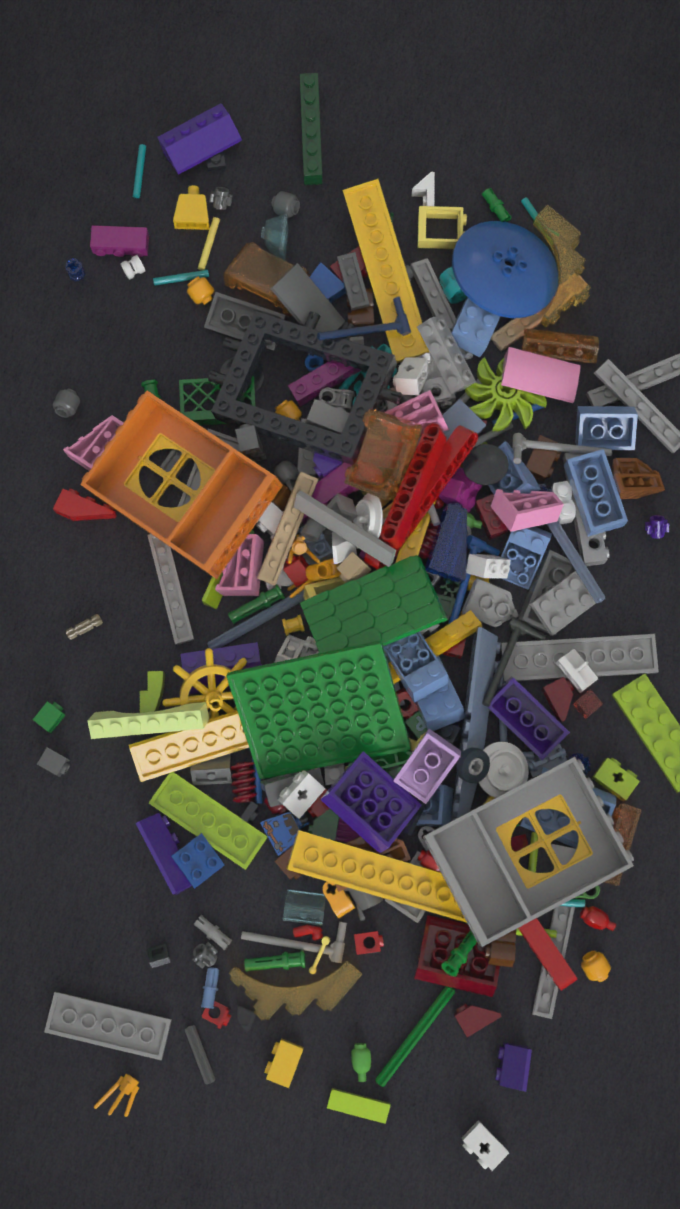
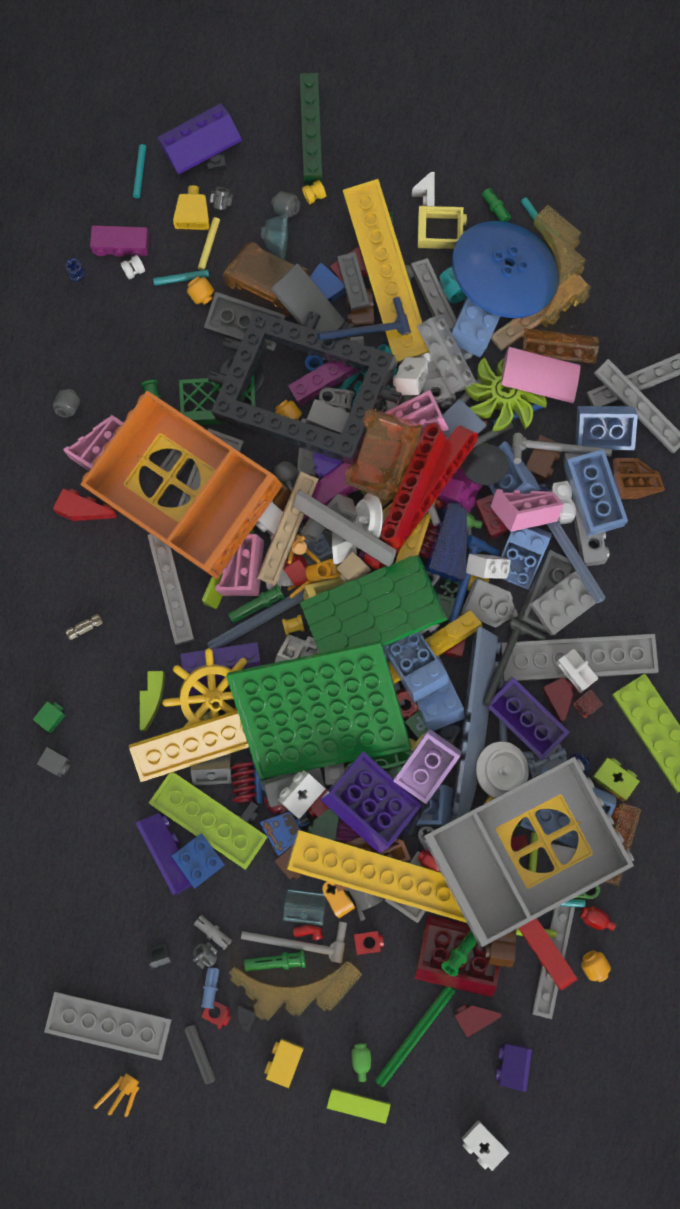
(179, 718): yellowish green arch -> none
(250, 443): dark grey slope -> none
(314, 192): none -> yellow wheel
(325, 941): light yellow hinge -> none
(471, 773): black bush -> none
(657, 526): dark purple gear -> none

